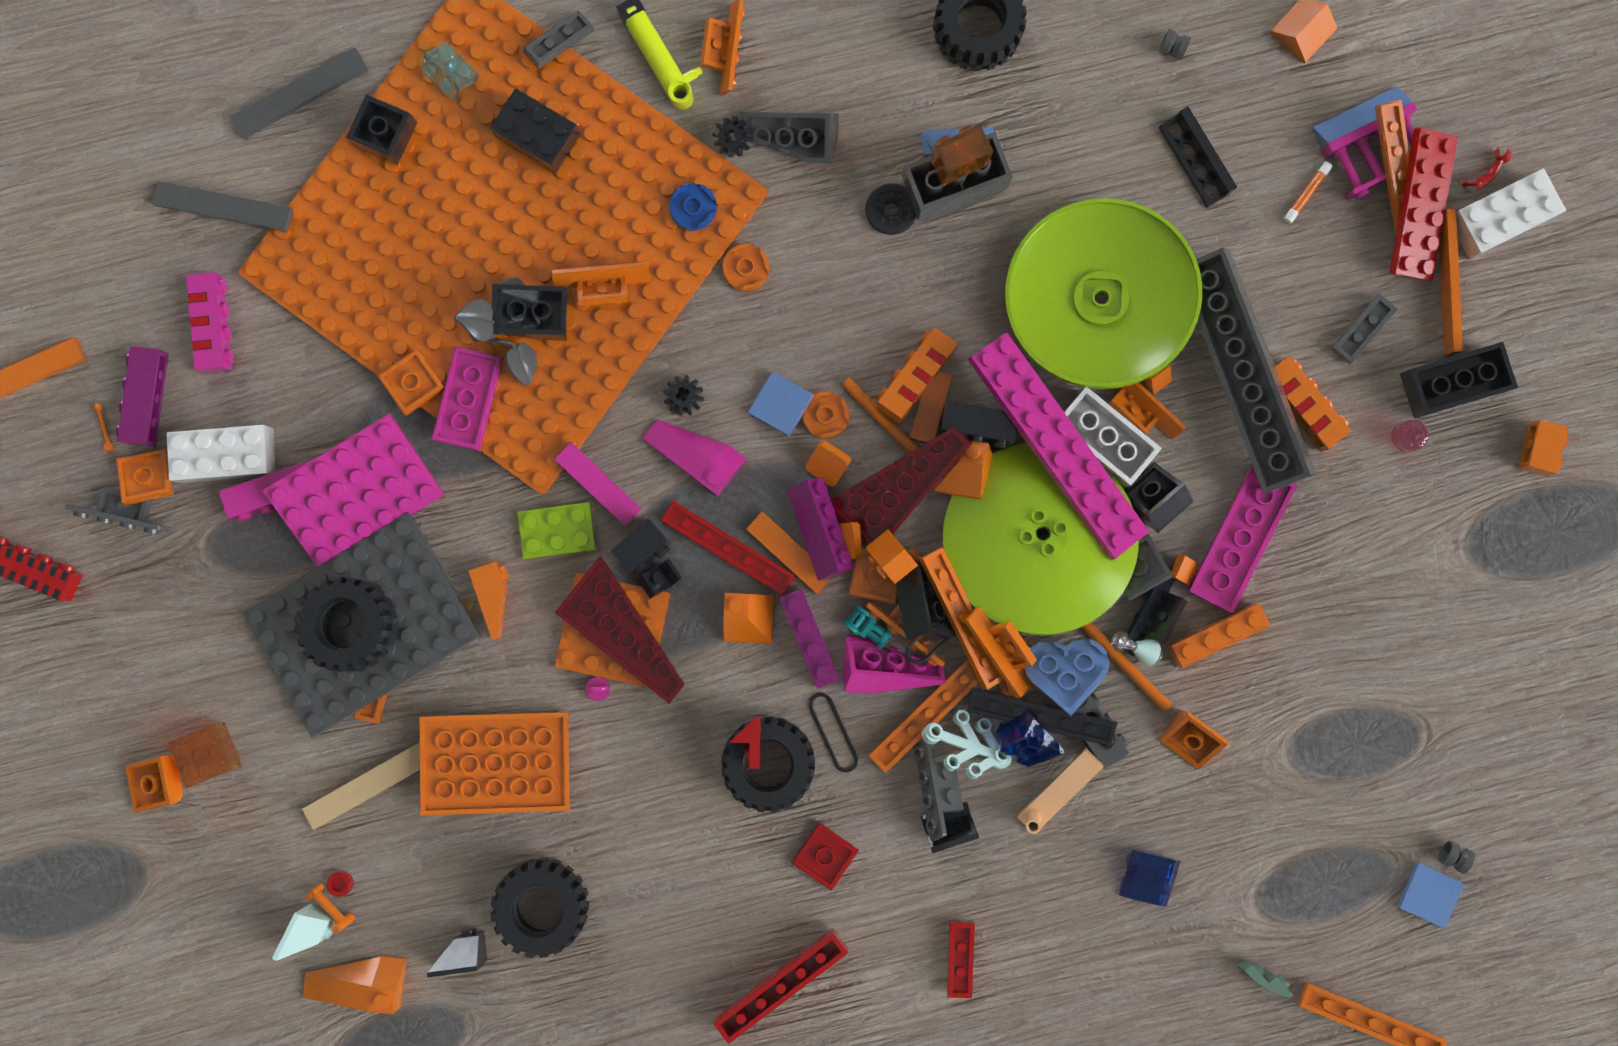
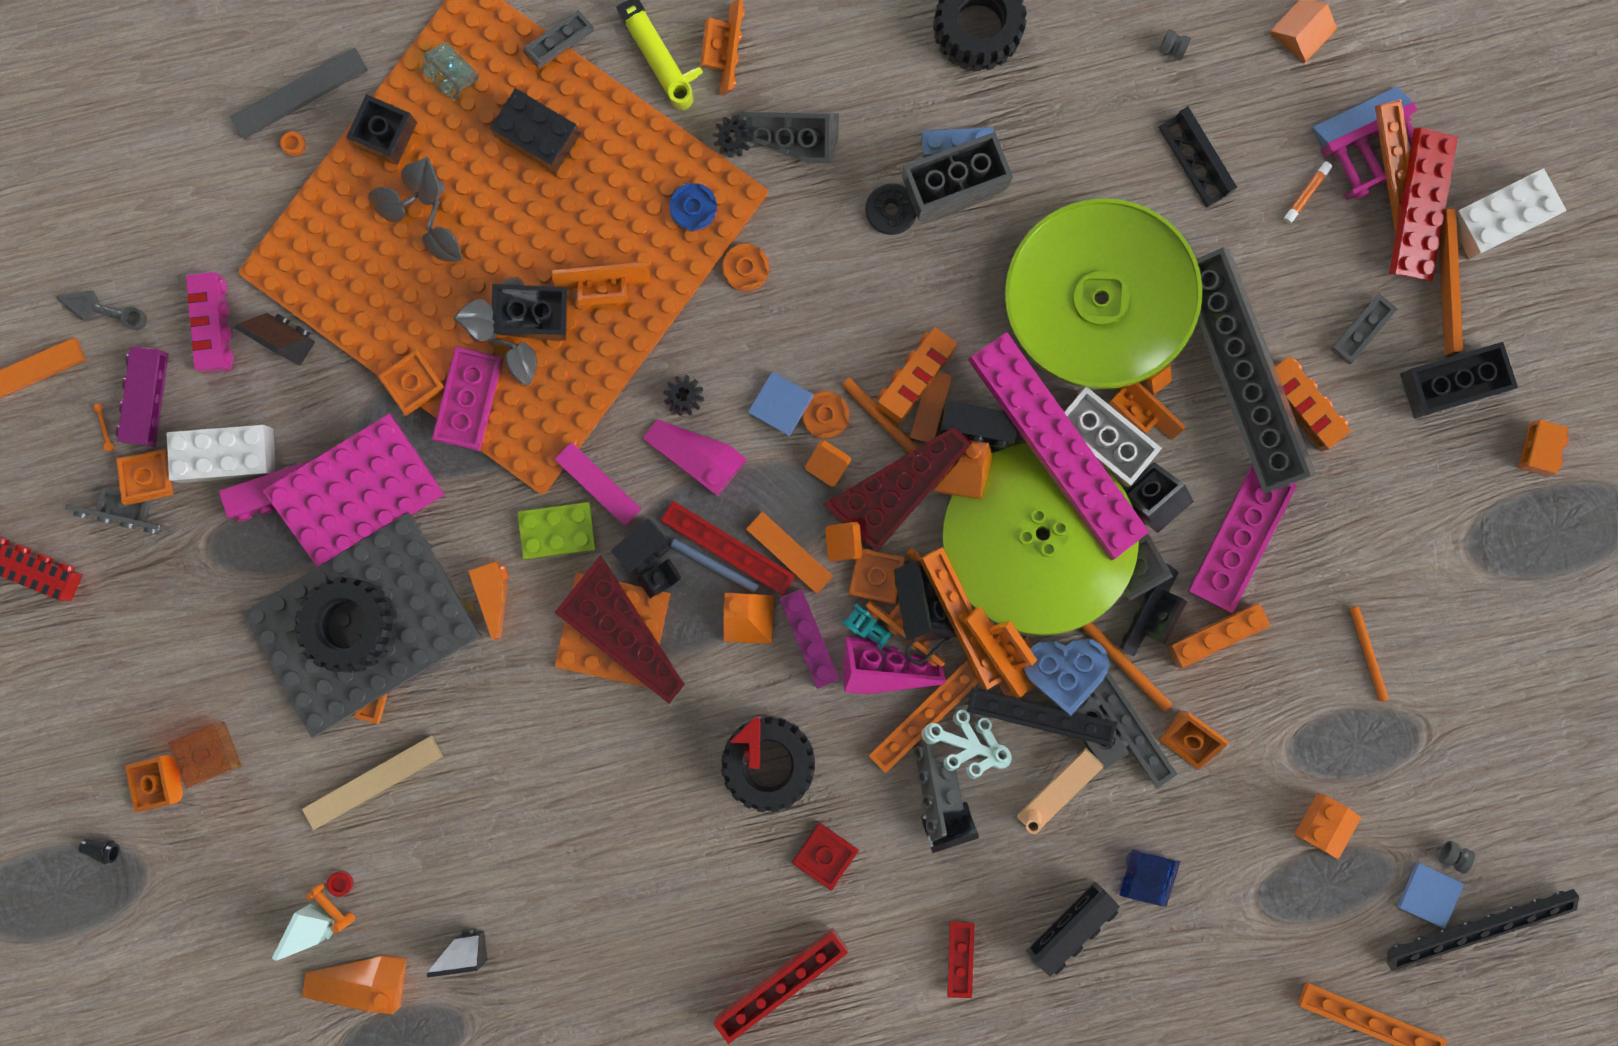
(87, 305): none -> dark grey piece
(100, 850): none -> black cone
(222, 206): dark grey tile -> none
(278, 336): none -> black slope
(293, 144): none -> orange tile
(420, 179): none -> dark grey plant
(494, 763): orange plate -> none
(513, 926): black tyre -> none
(598, 688): dark pink tile -> none
(715, 566): none -> sand blue bar
(820, 529): magenta brick -> none
(842, 728): black piece -> none
(890, 557): orange brick -> none
(961, 154): clear orange brick -> none
(1027, 741): clear blue slope -> none
(1073, 929): none -> black slope
(1134, 731): none -> dark grey plate
(1147, 651): piece -> none
(1184, 569): orange tile -> none
(1268, 980): sand green slope -> none
(1328, 825): none -> orange slope
(1369, 653): none -> orange bar
(1410, 435): clear pink head -> none
(1483, 929): none -> black plate
(1487, 178): red piece -> none

